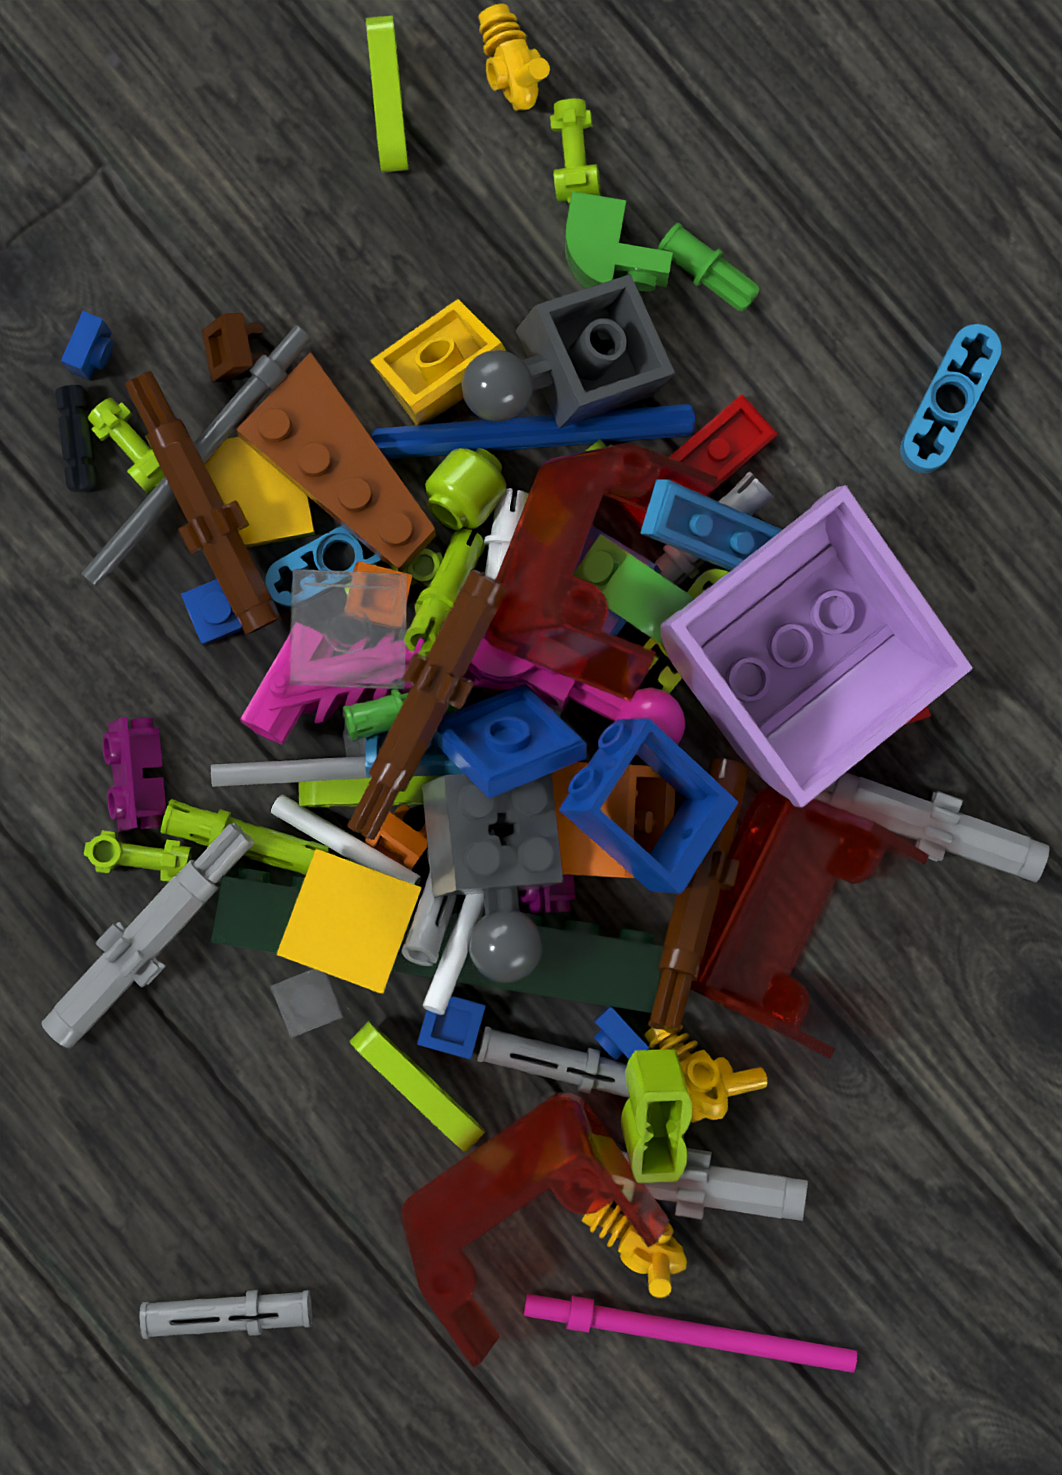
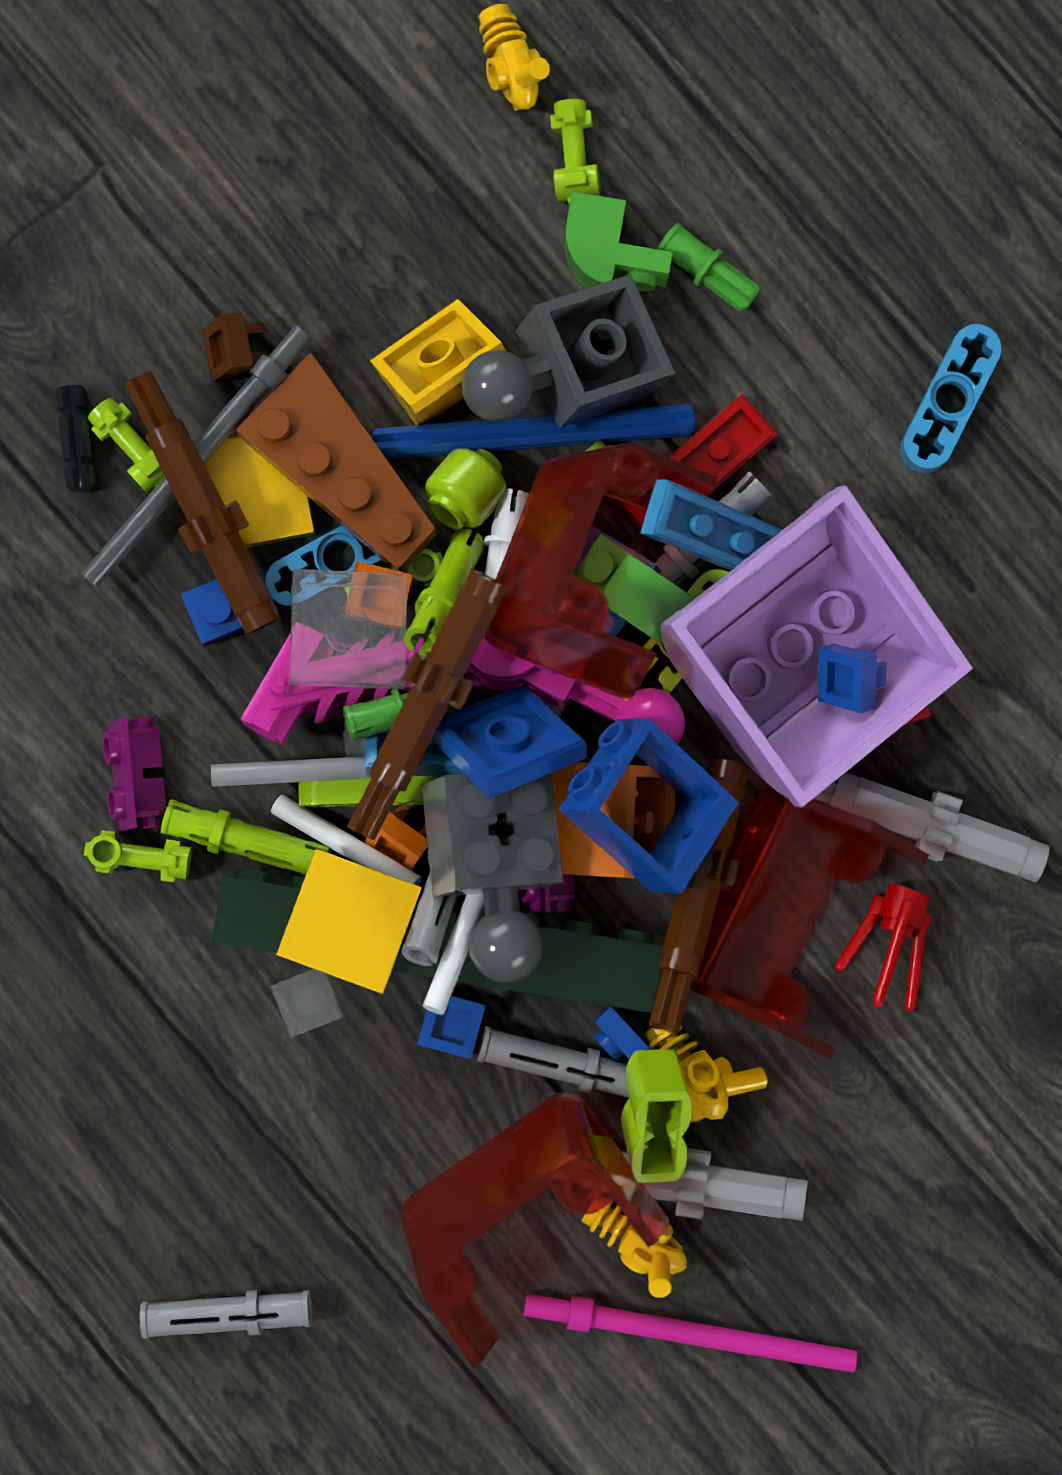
(88, 346): blue plate -> none
(133, 951): light grey piece -> none
(387, 93): lime beam -> none
(417, 1086): lime beam -> none
(849, 677): none -> blue tile
(902, 916): none -> red plant

